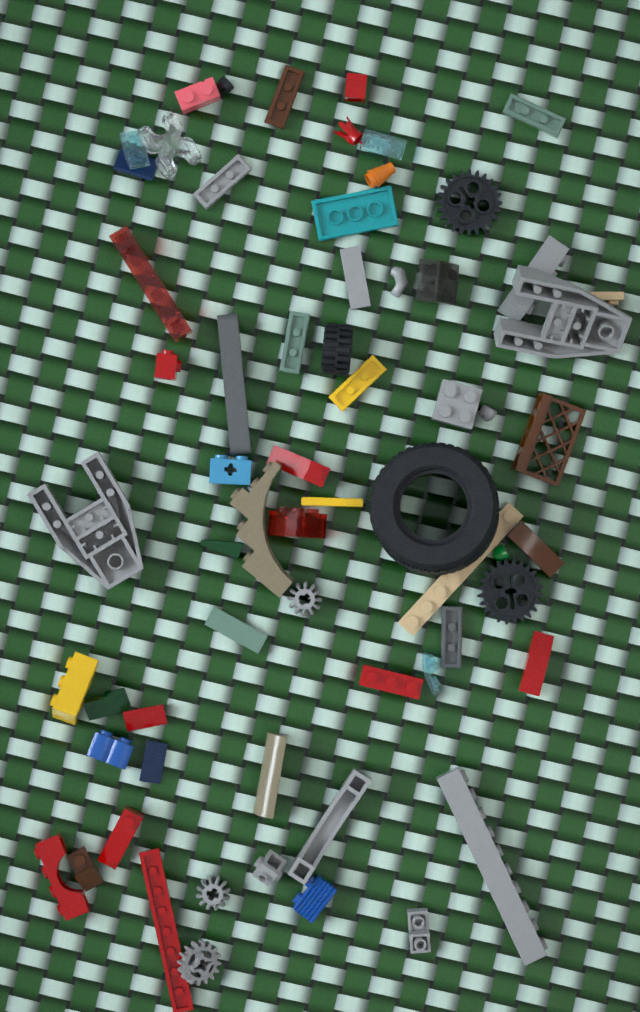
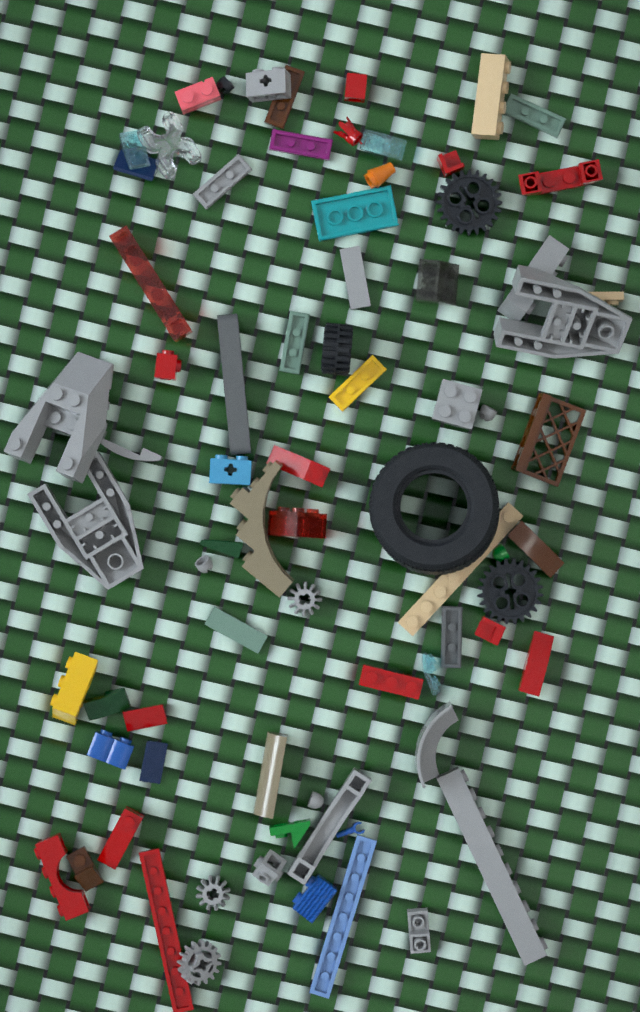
(72, 405): none -> light grey wedge
(146, 455): none -> light grey slope
(204, 563): none -> light grey hinge
(277, 89): none -> light grey brick
(296, 828): none -> green slope
(300, 144): none -> magenta tile
(315, 800): none -> light grey hinge
(332, 502): yellow tile -> none
(343, 916): none -> medium blue plate
(350, 830): none -> blue hand
(400, 279): light grey arm -> none
(428, 741): none -> light grey panel
(450, 163): none -> red panel
(490, 96): none -> tan brick
(490, 630): none -> red panel
(561, 179): none -> red slope

